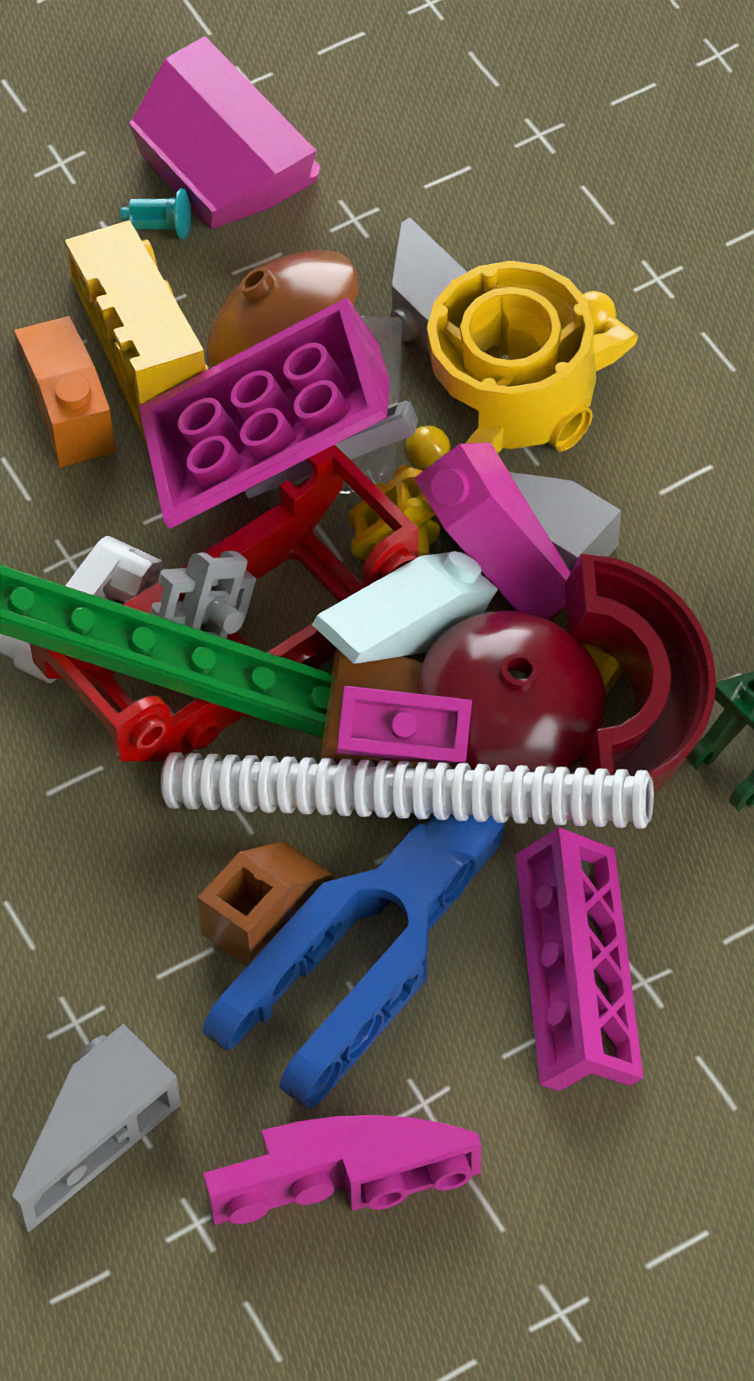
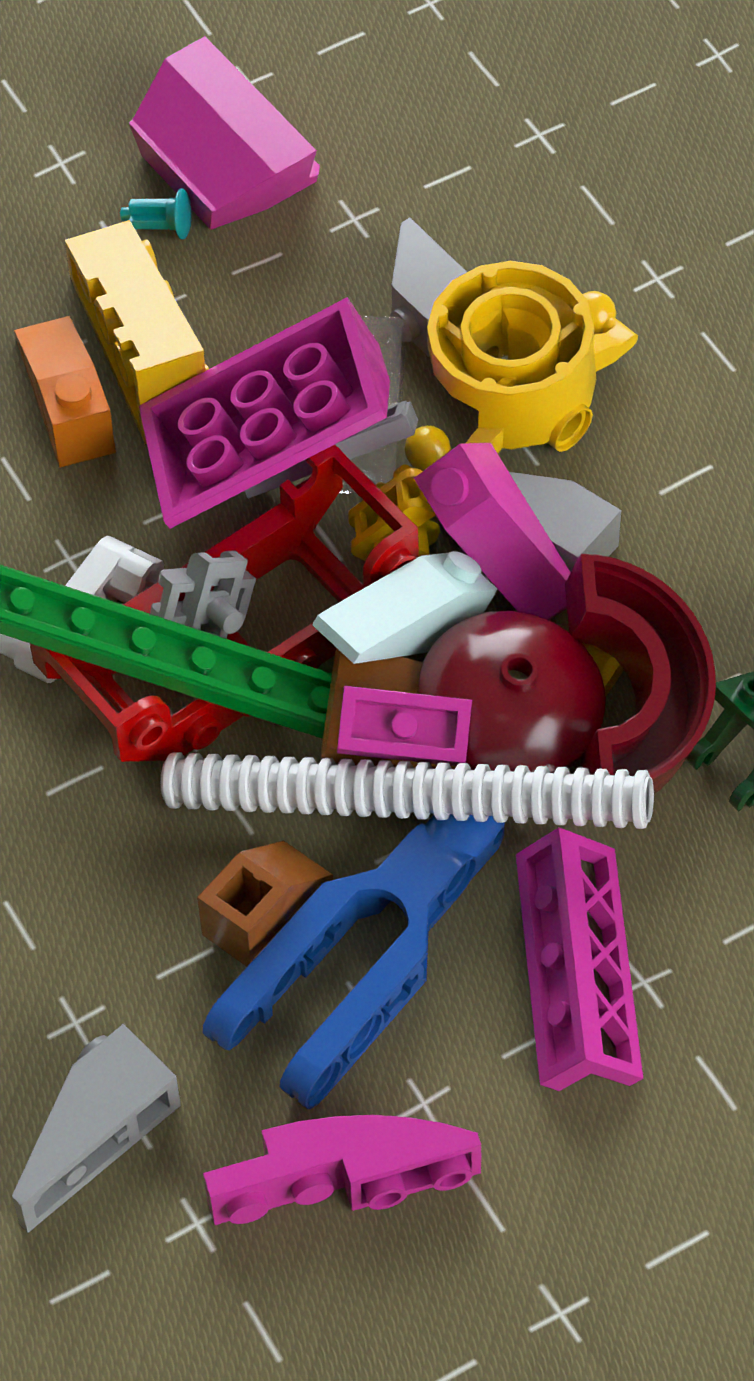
(278, 298): dark orange dish -> none

